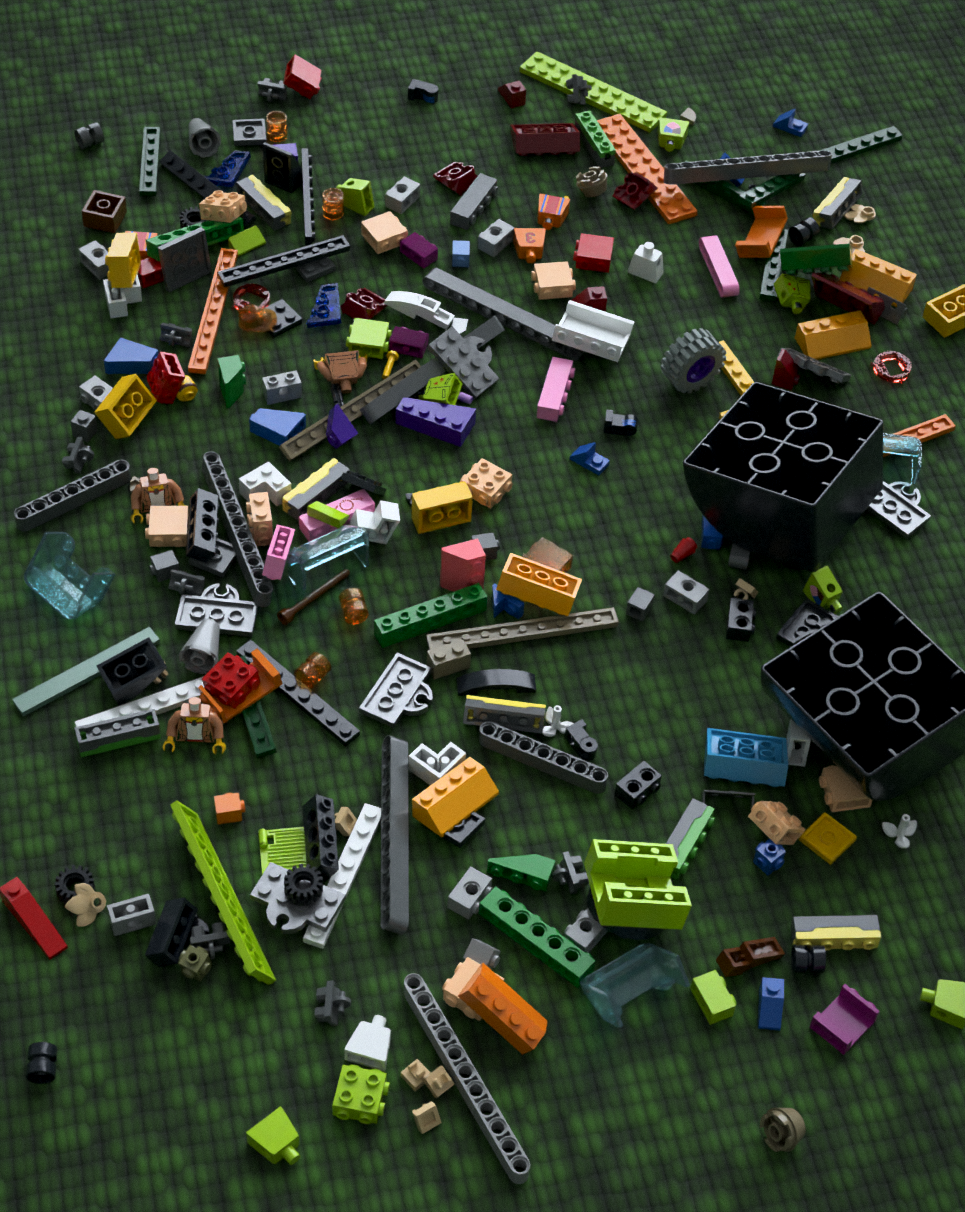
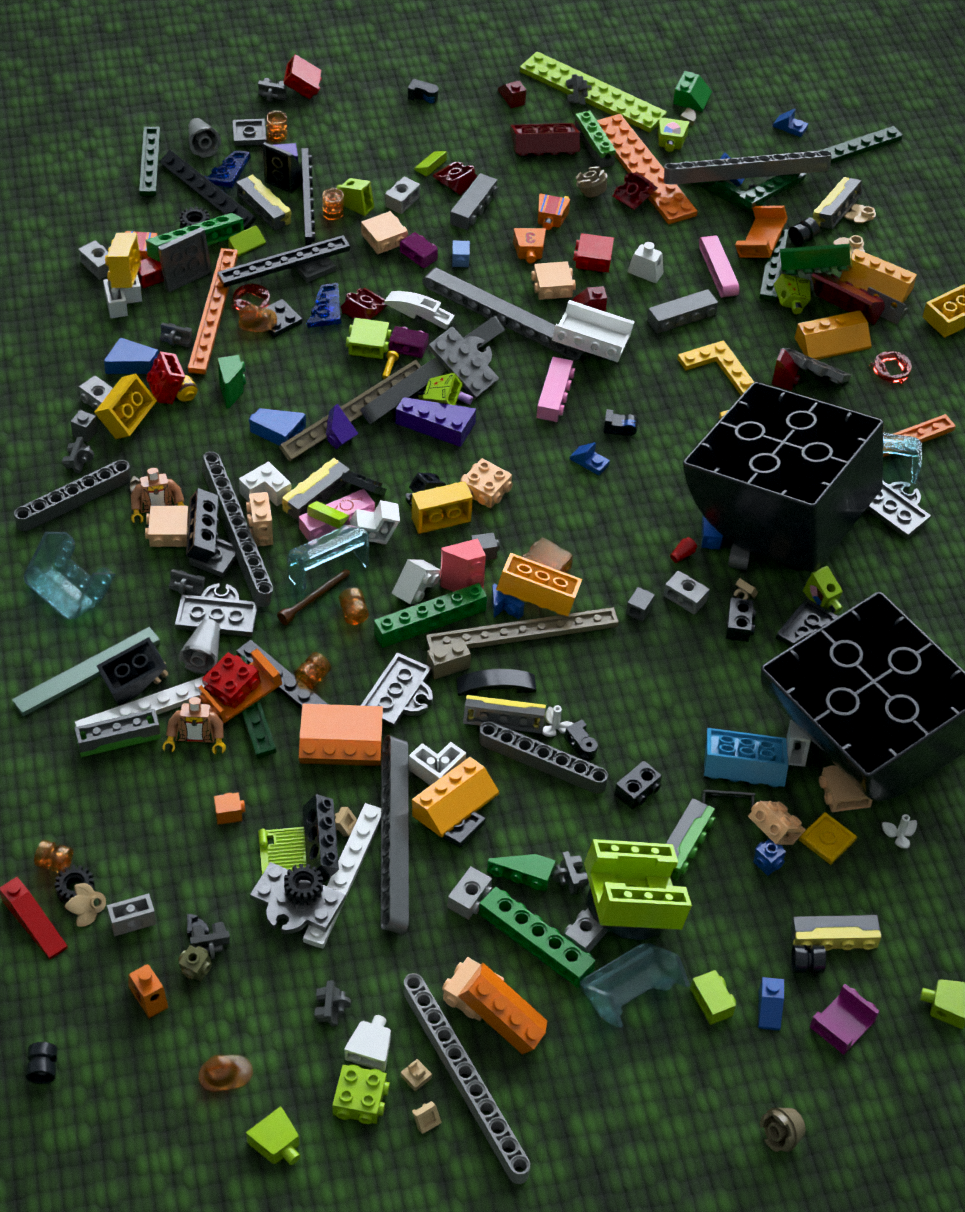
(51, 856): none -> clear orange wheel
(90, 135): dark grey wheel -> none
(104, 211): reddish brown brick -> none
(144, 985): none -> orange torso
(162, 565): brick -> none
(171, 932): black brick -> none
(222, 206): light nougat brick -> none
(222, 893): lime plate -> none
(225, 1072): none -> clear orange piece
(278, 552): bright pink brick -> none
(282, 387): light grey brick -> none
(337, 394): black axle -> none
(341, 734): none -> slope
(342, 368): nougat torso -> none
(414, 579): none -> white brick
(425, 481): none -> black leg
(431, 163): none -> lime slope
(438, 1081): tan tile -> none
(460, 324): white sticker -> none
(482, 953): light grey brick -> none
(495, 237): light grey brick -> none
(682, 311): none -> brick
(692, 92): none -> green slope
(693, 360): light grey wheel -> none
(748, 955): reddish brown slope -> none

